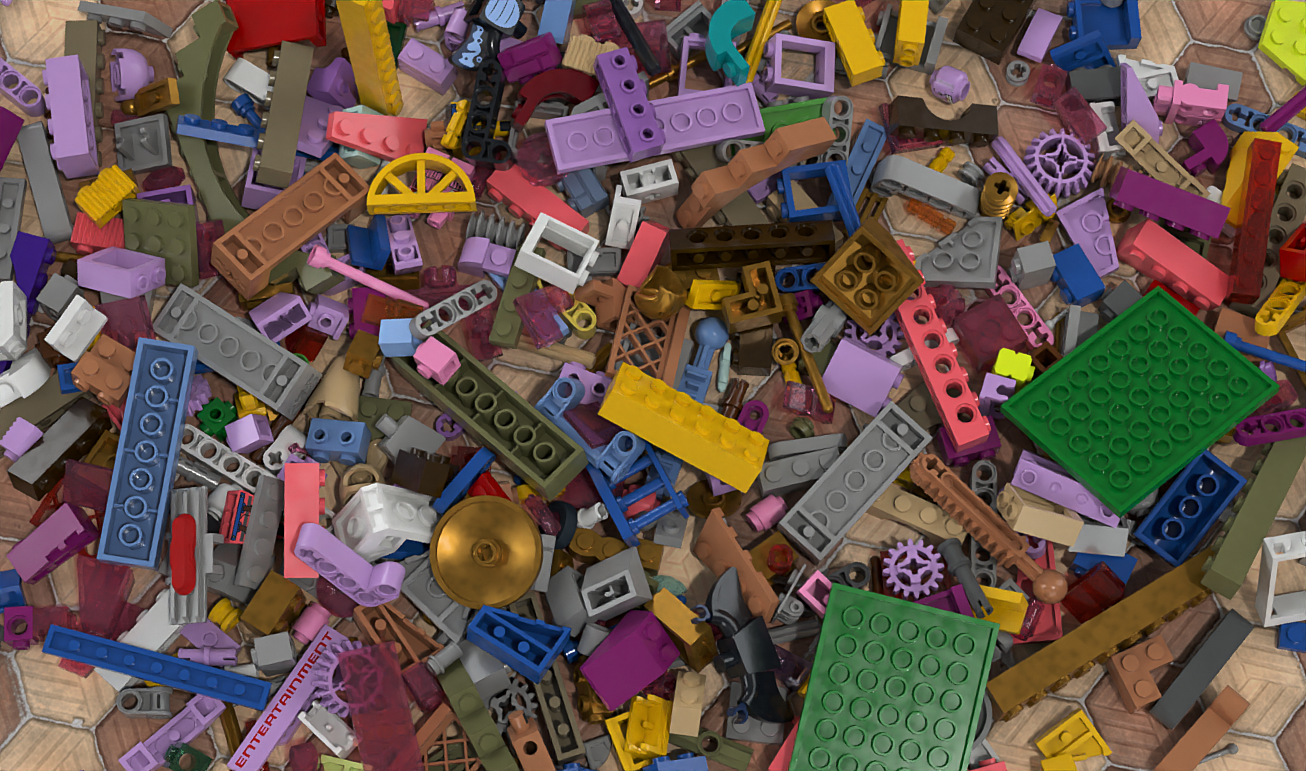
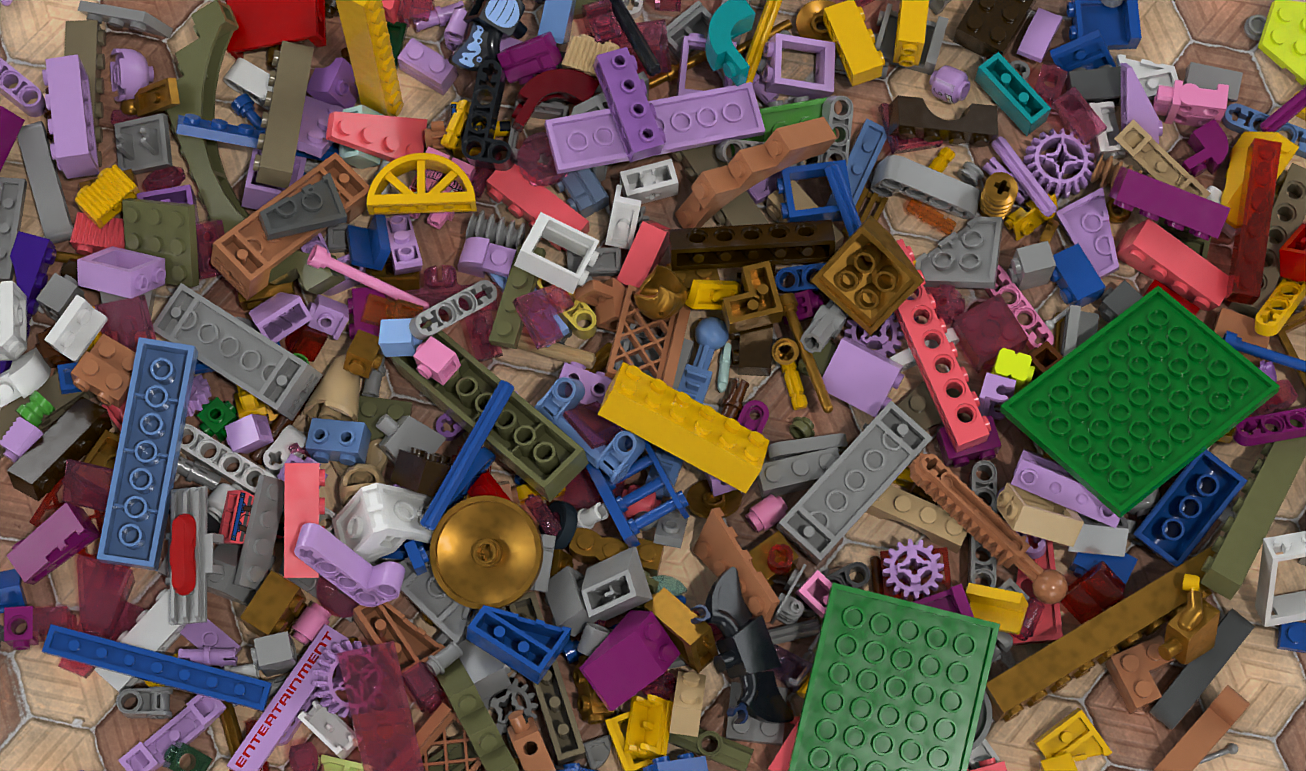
(35, 409): none -> bright green wheel
(225, 615): yellow wheel -> none
(306, 211): none -> dark grey wing
(417, 557): none -> blue plate
(467, 455): none -> blue axle
(804, 402): clear pink slope -> none
(960, 567): dark grey pin -> none
(1012, 94): none -> teal brick
(1193, 628): none -> pearl gold torso

